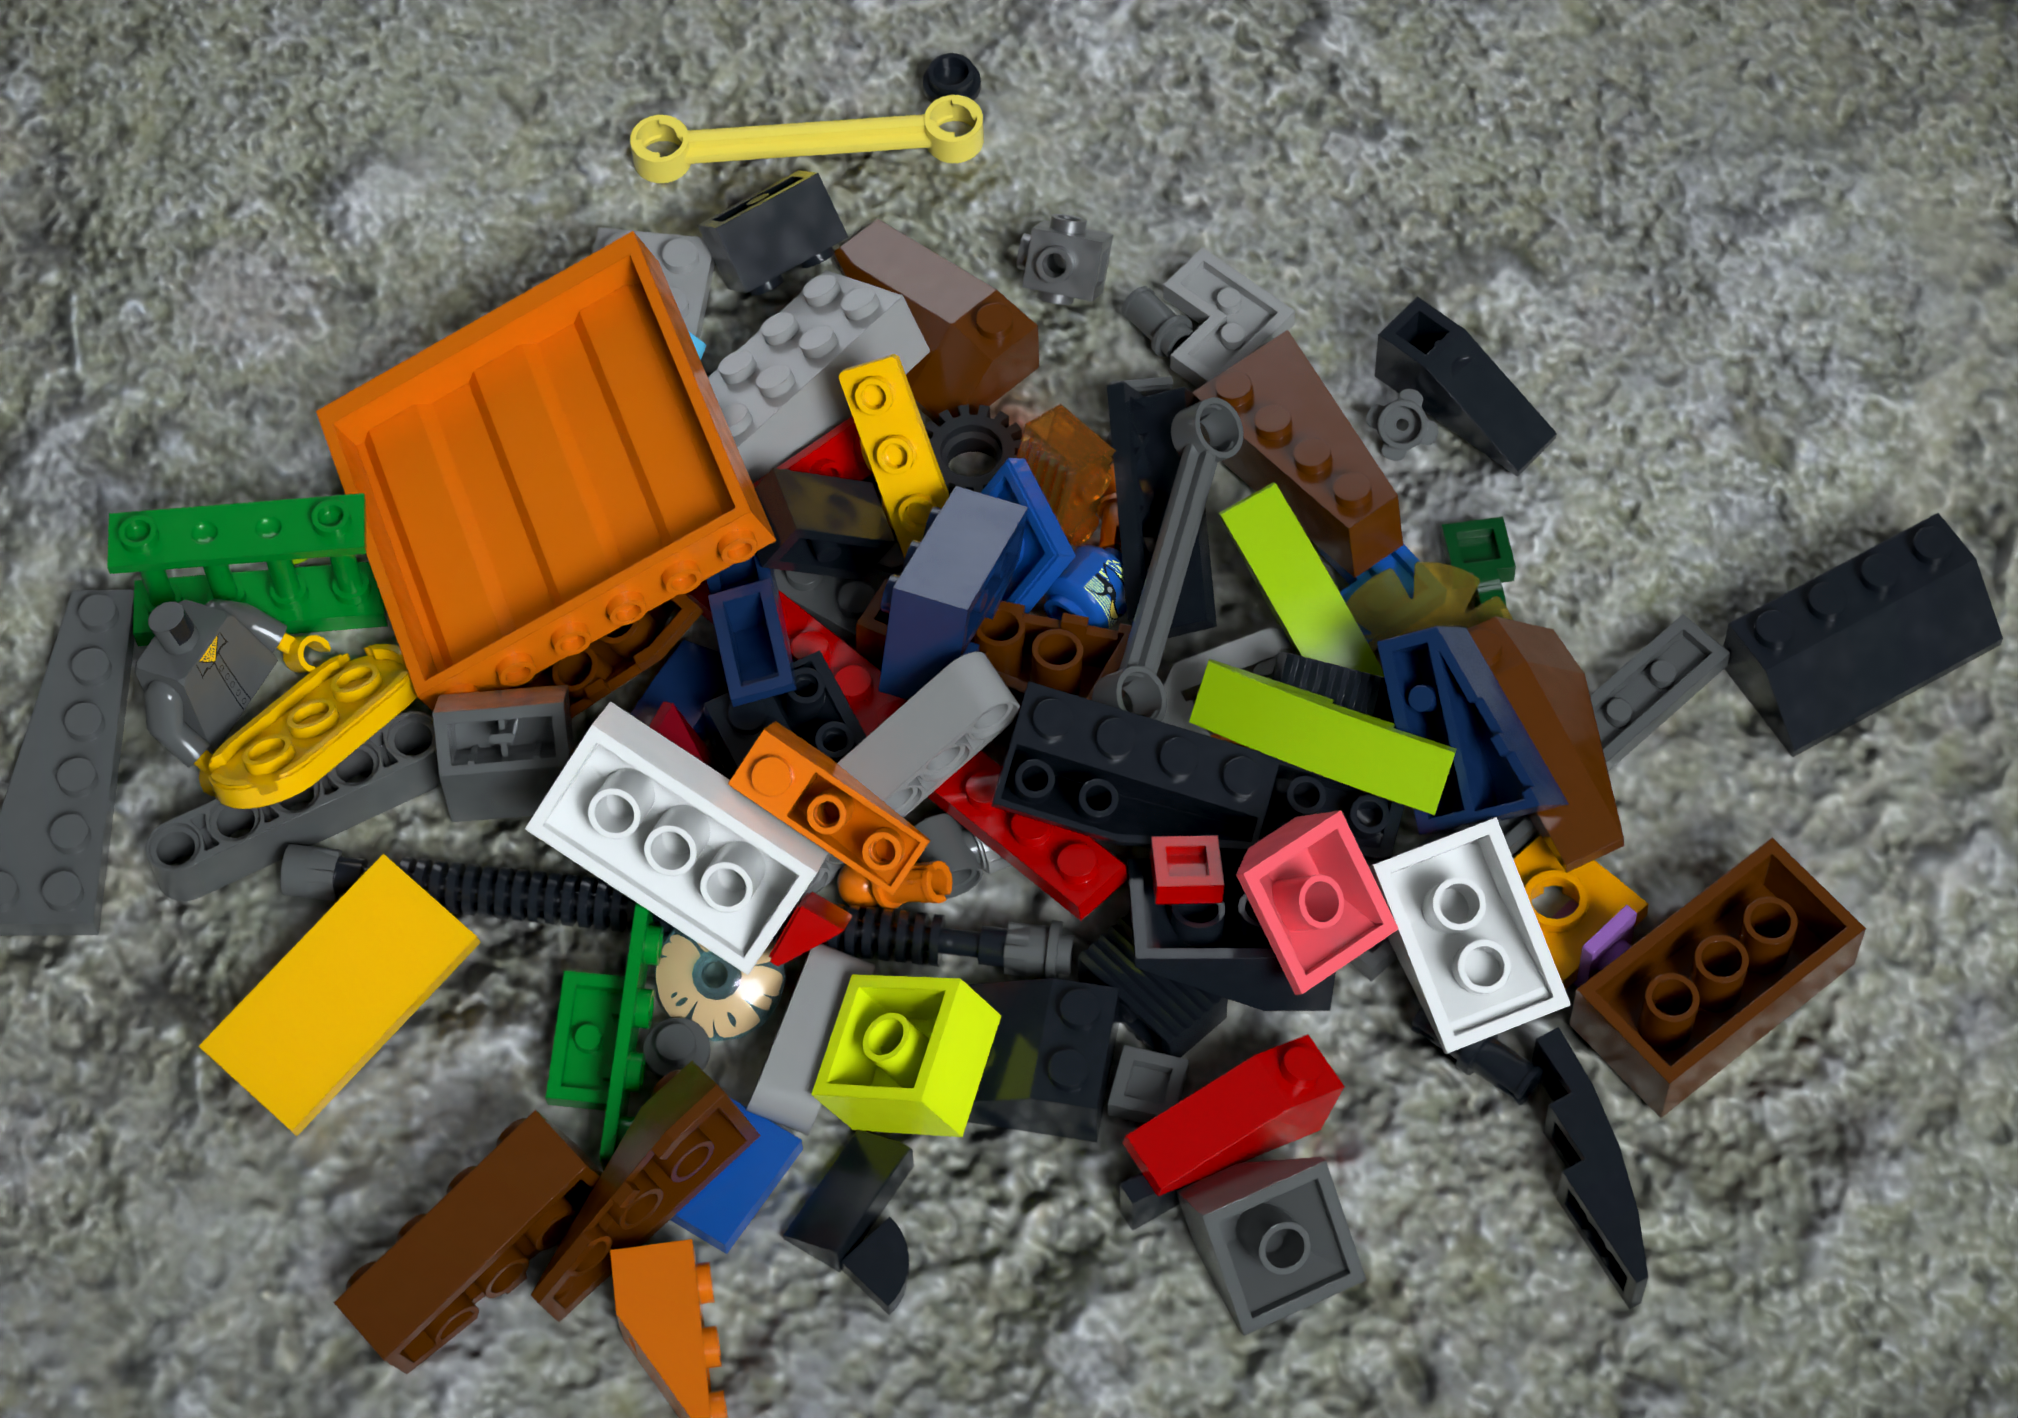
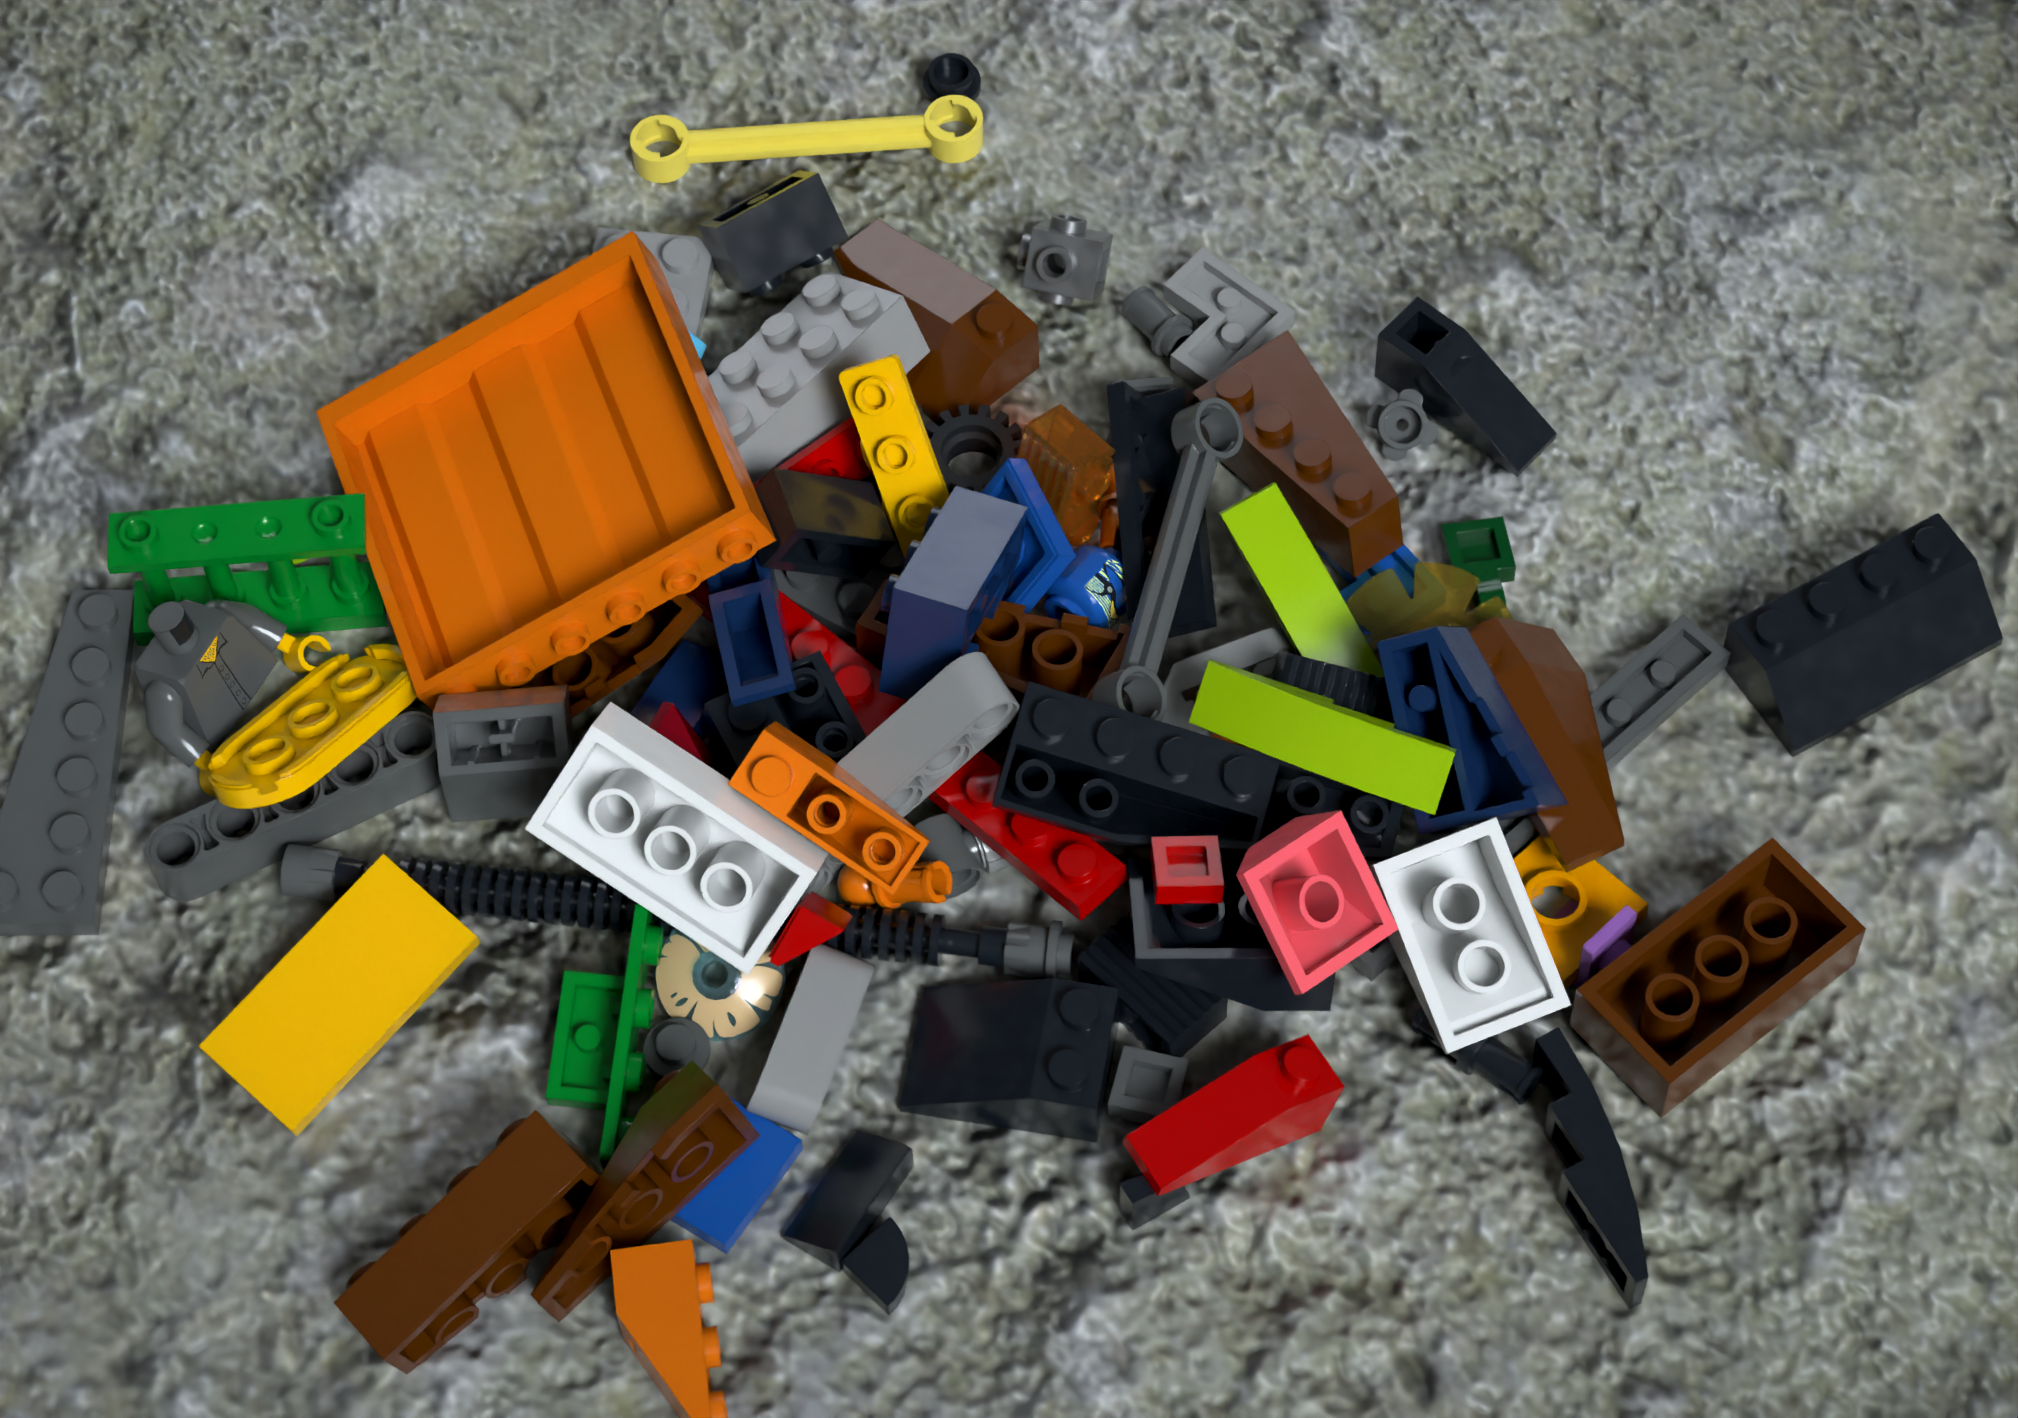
(906, 1055): neon yellow brick -> none
(1271, 1237): dark grey slope -> none

